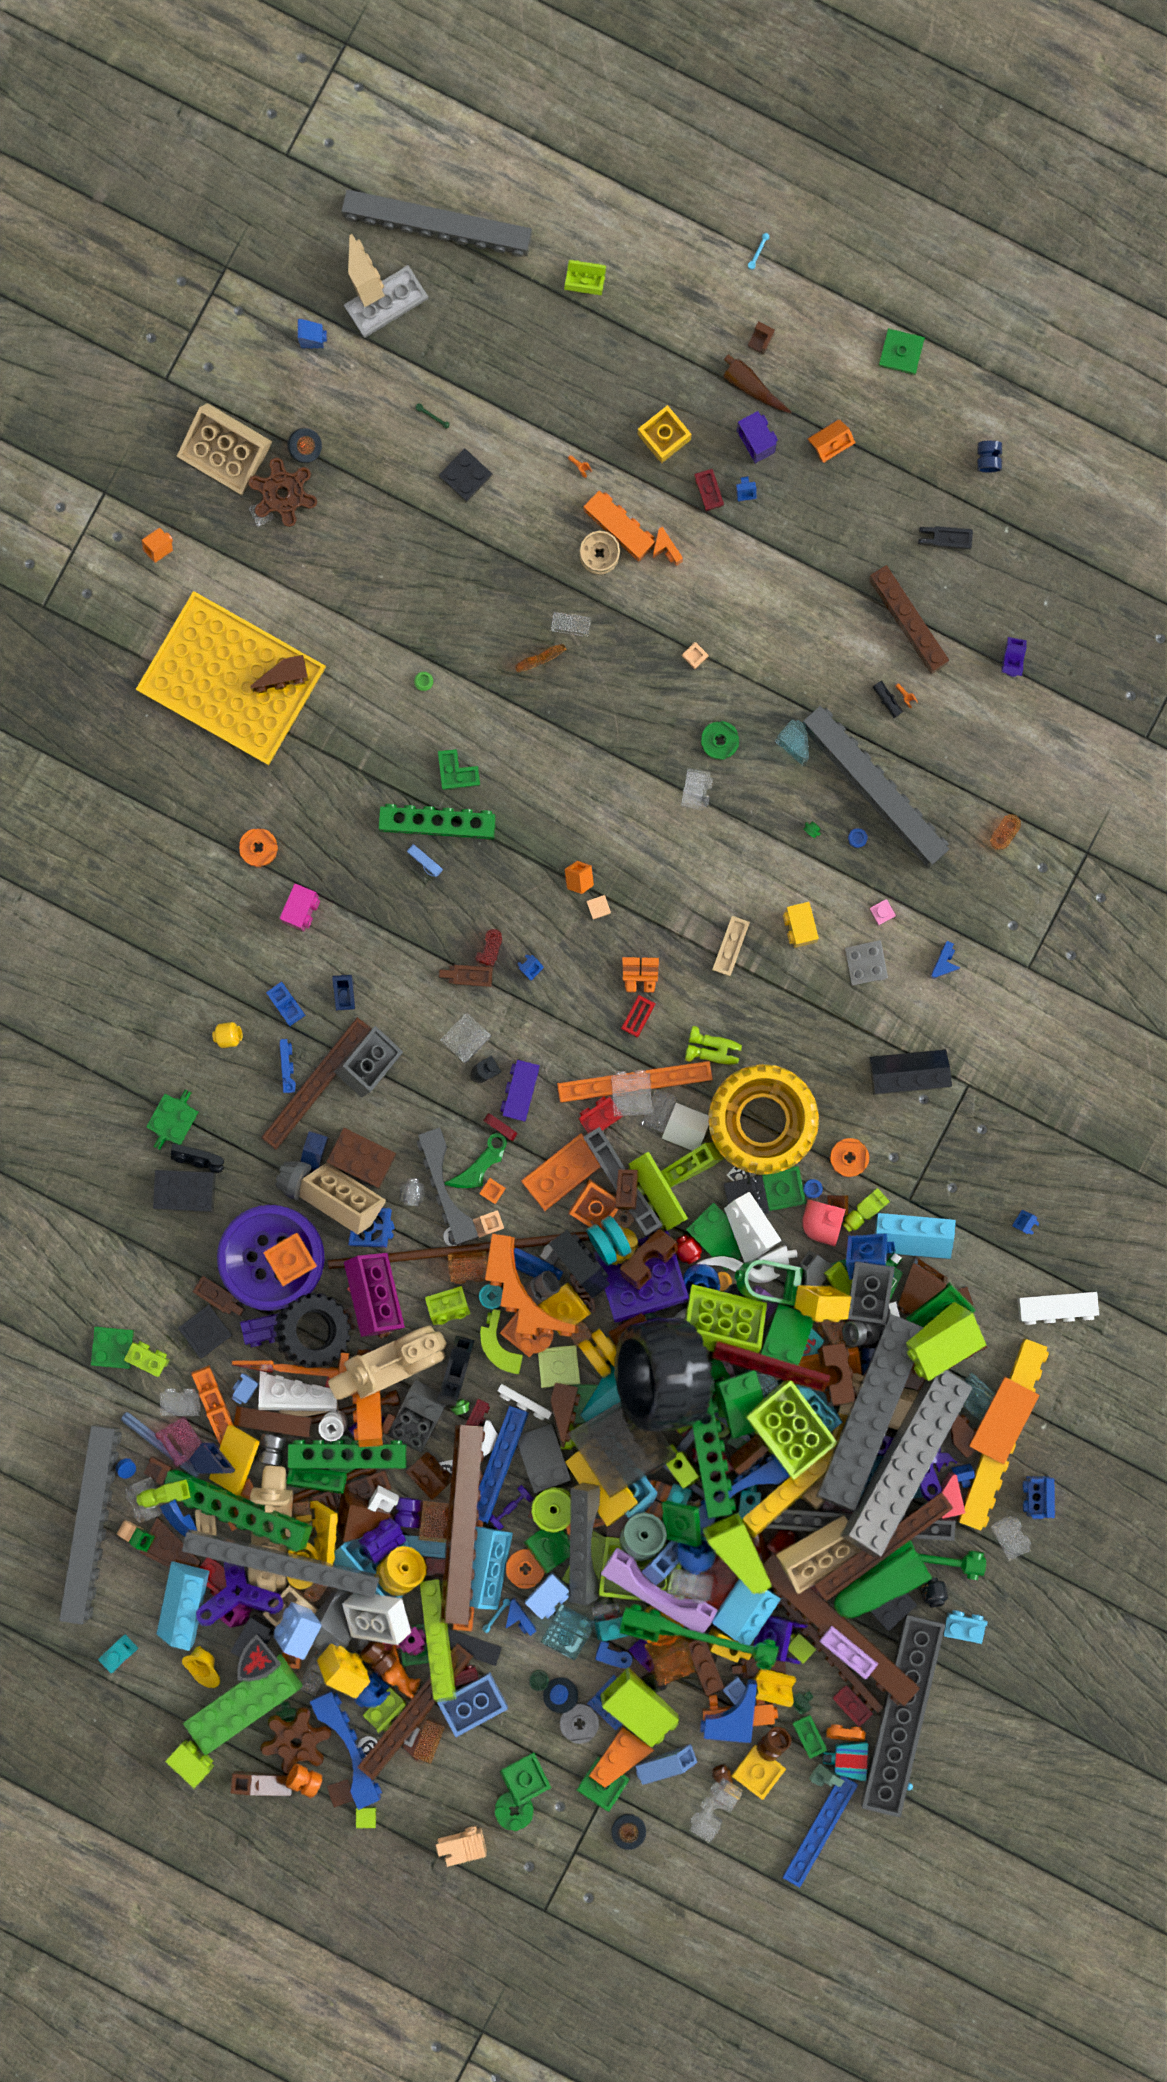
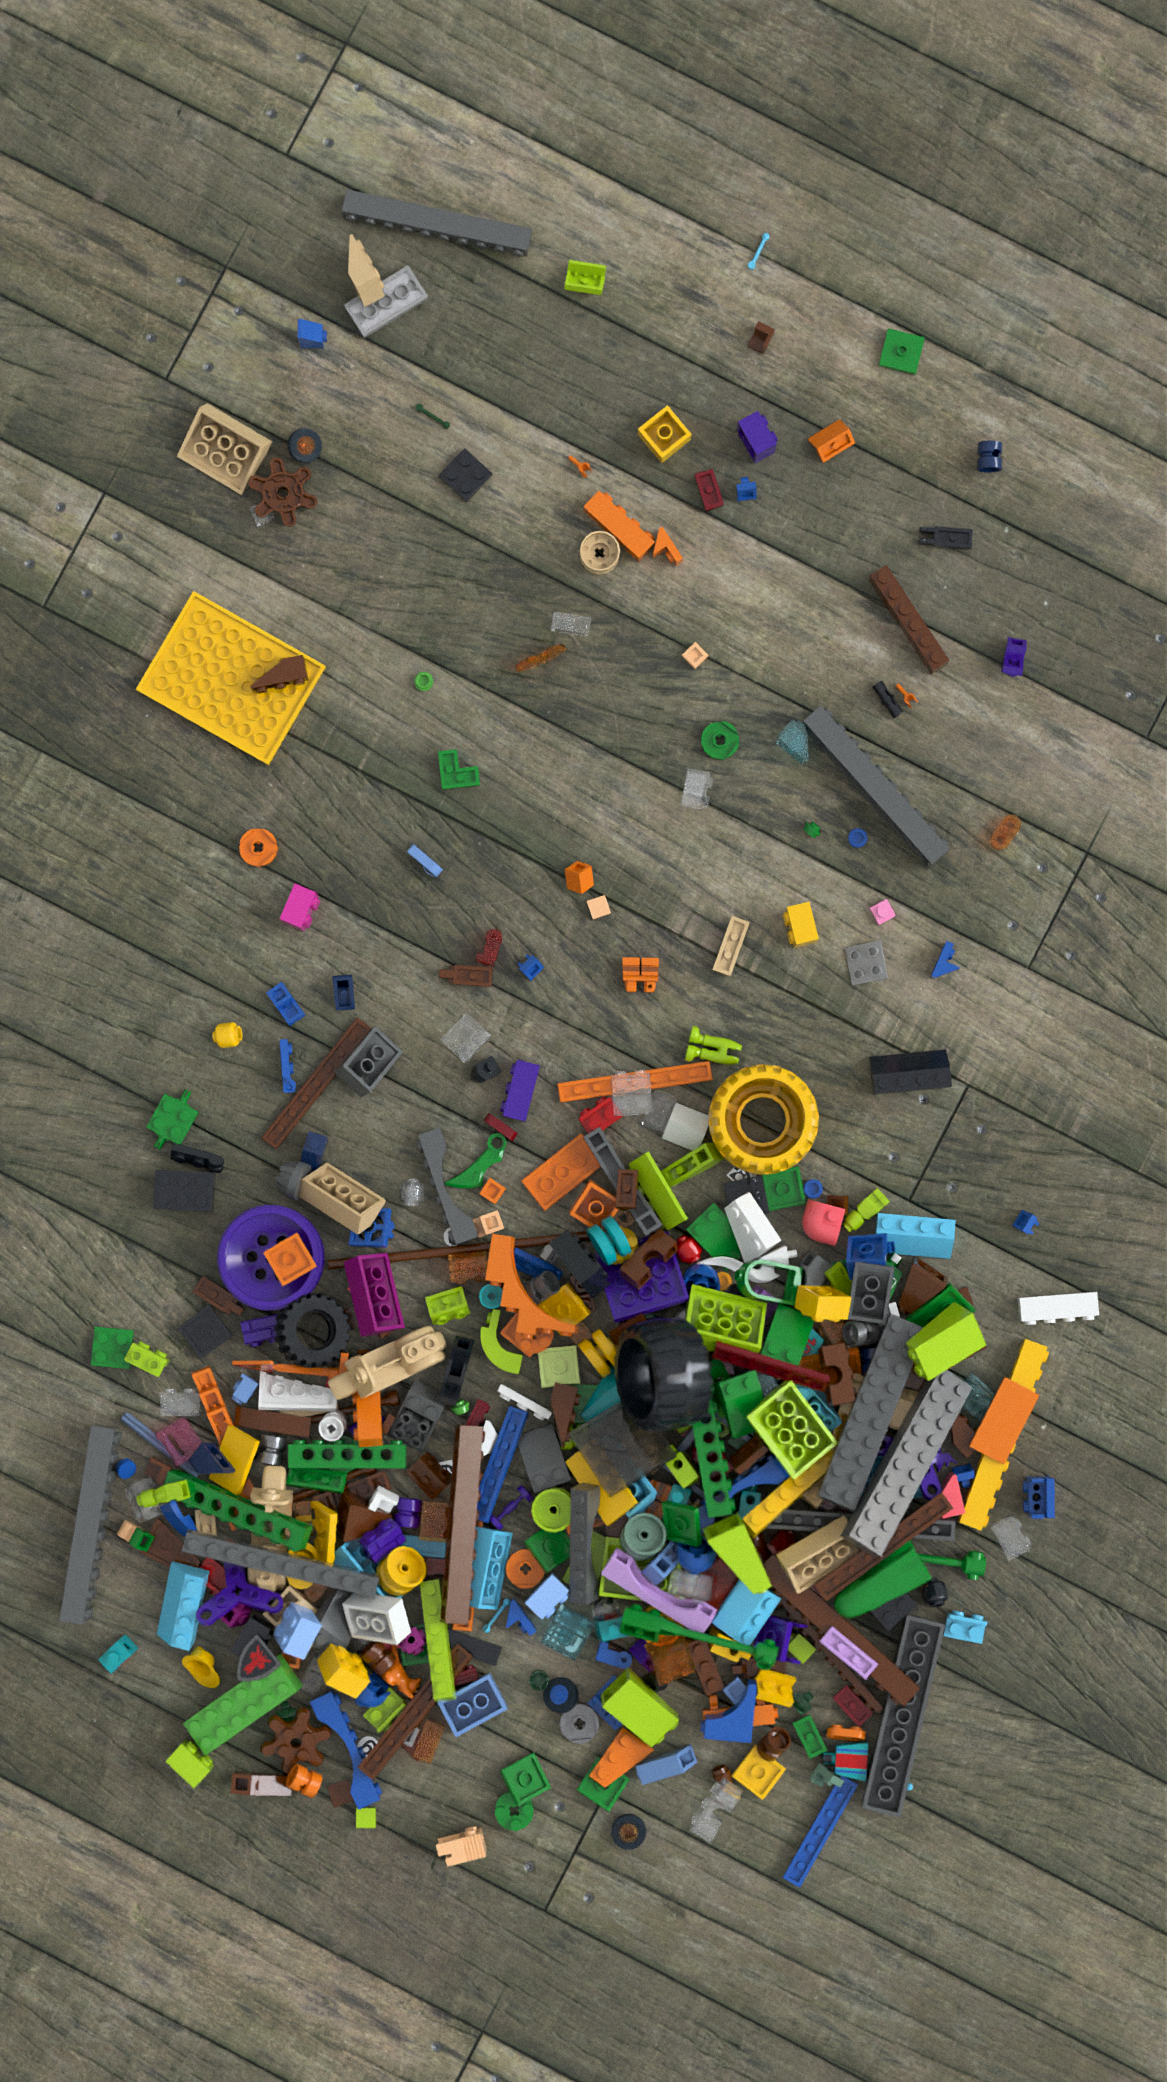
(157, 544): orange brick -> none
(361, 1157): reddish brown brick -> none
(485, 831): green brick -> none
(645, 1002): red tile -> none
(746, 380): reddish brown piece -> none
(856, 1166): orange plate -> none

